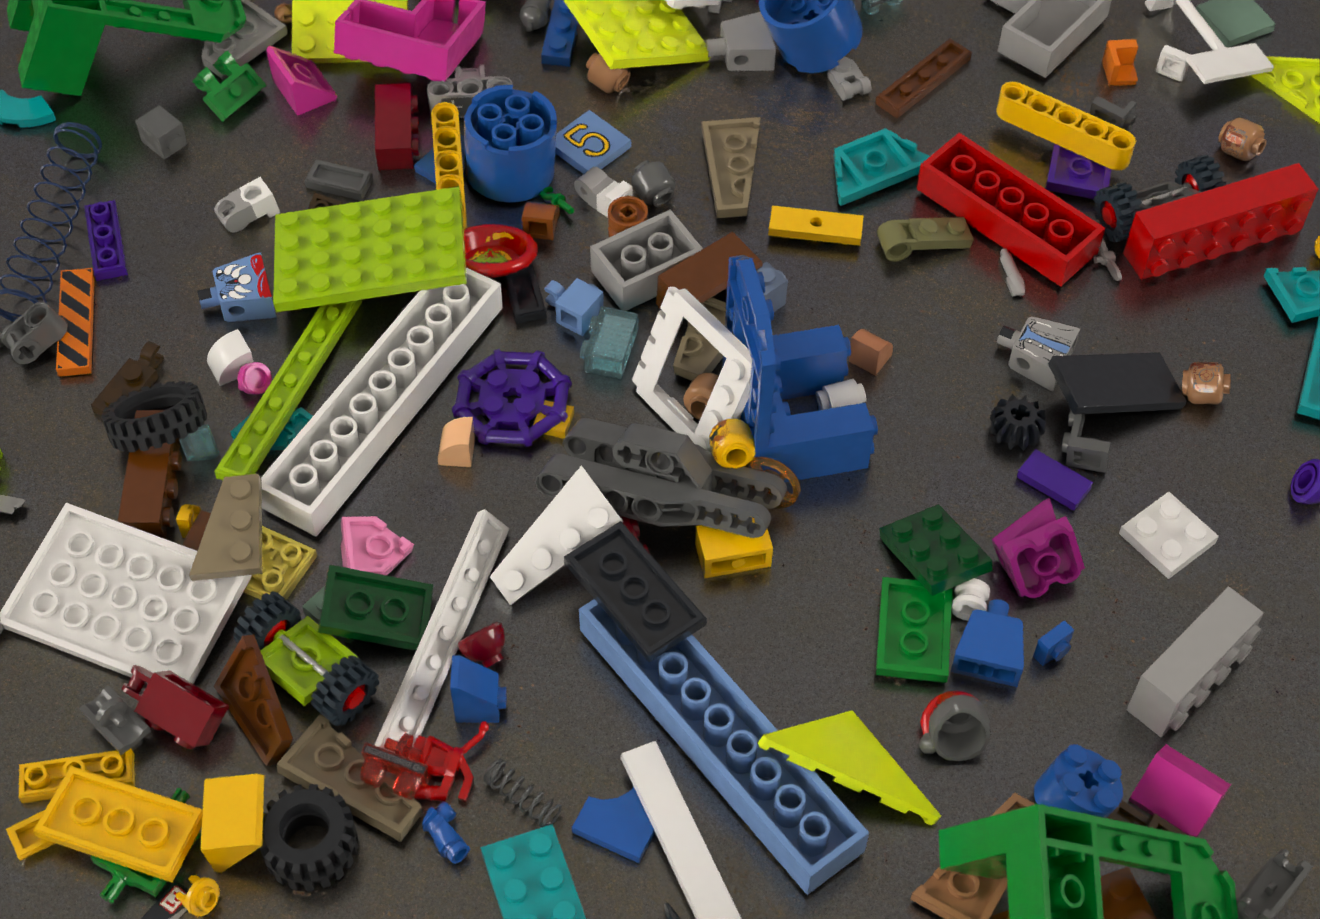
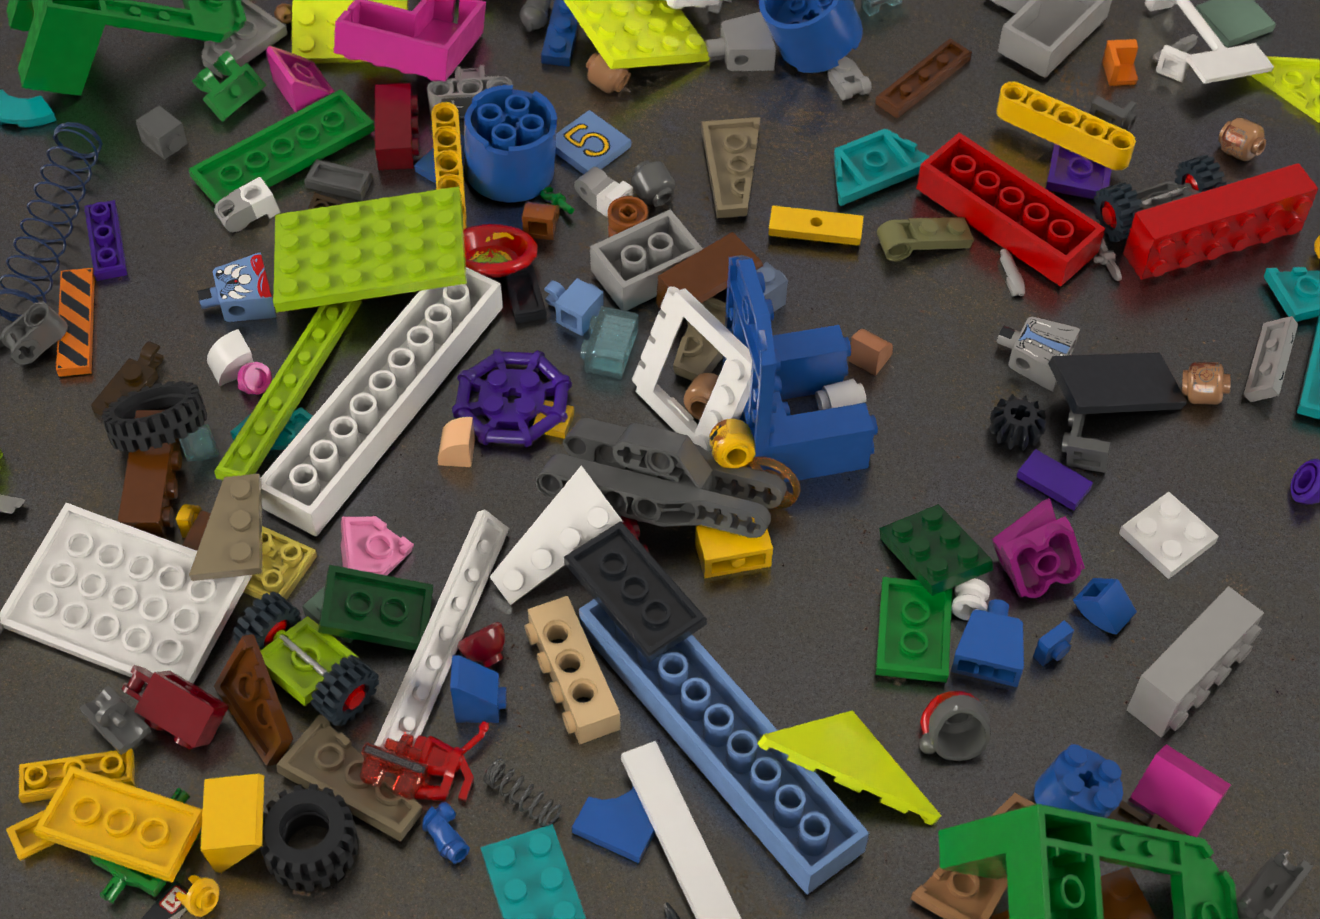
(284, 146): none -> green plate
(559, 621): none -> tan brick
(1105, 604): none -> blue brick
(1183, 45): none -> light grey piece
(1271, 359): none -> light grey plate

